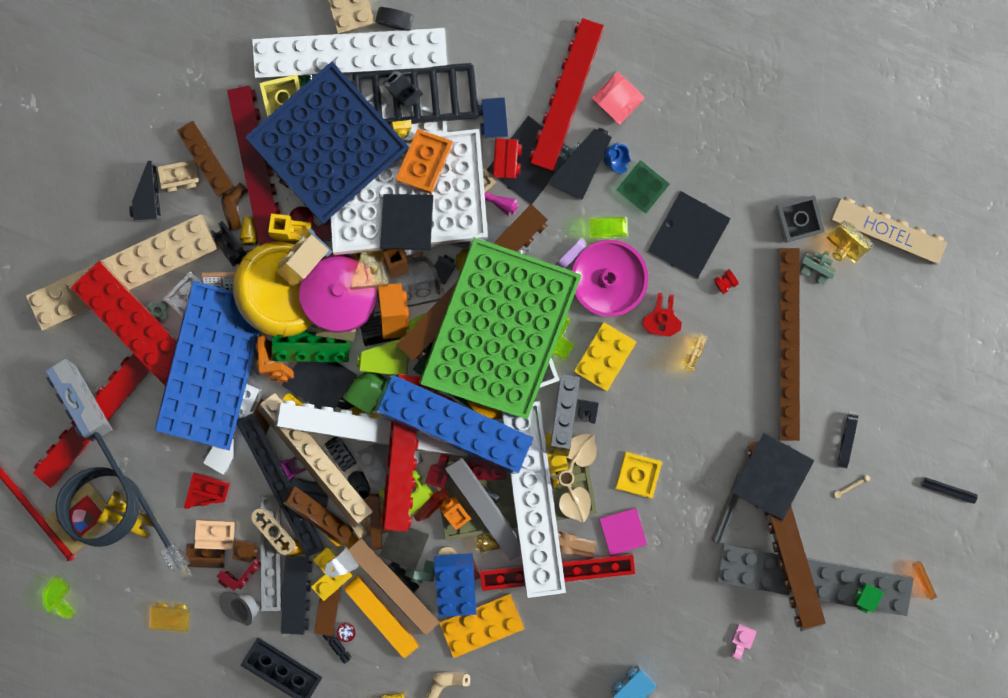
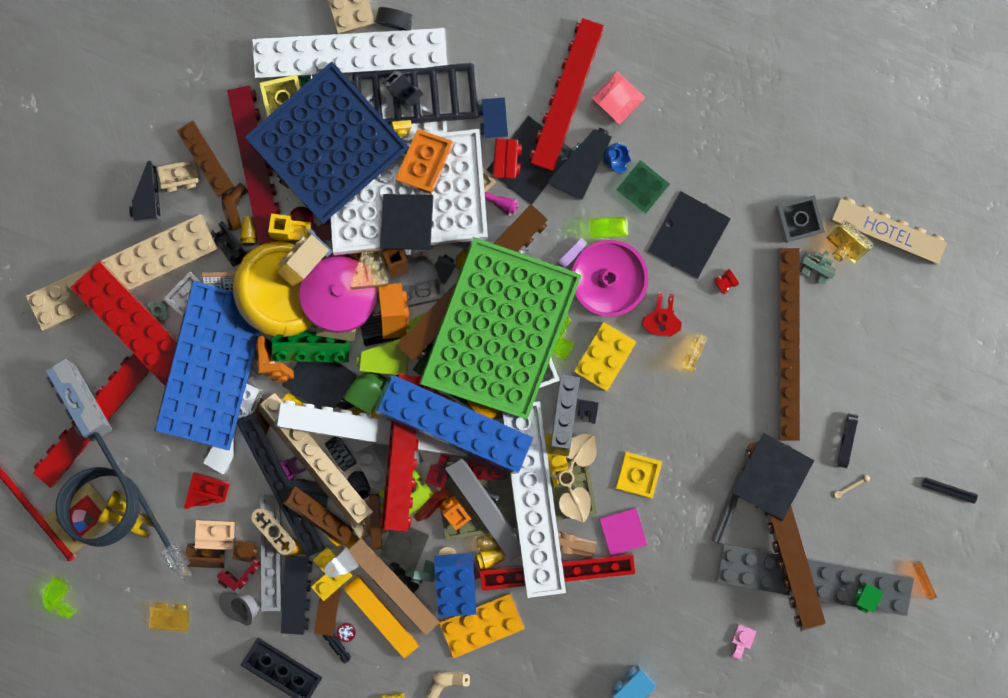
(489, 558): none -> yellow cone

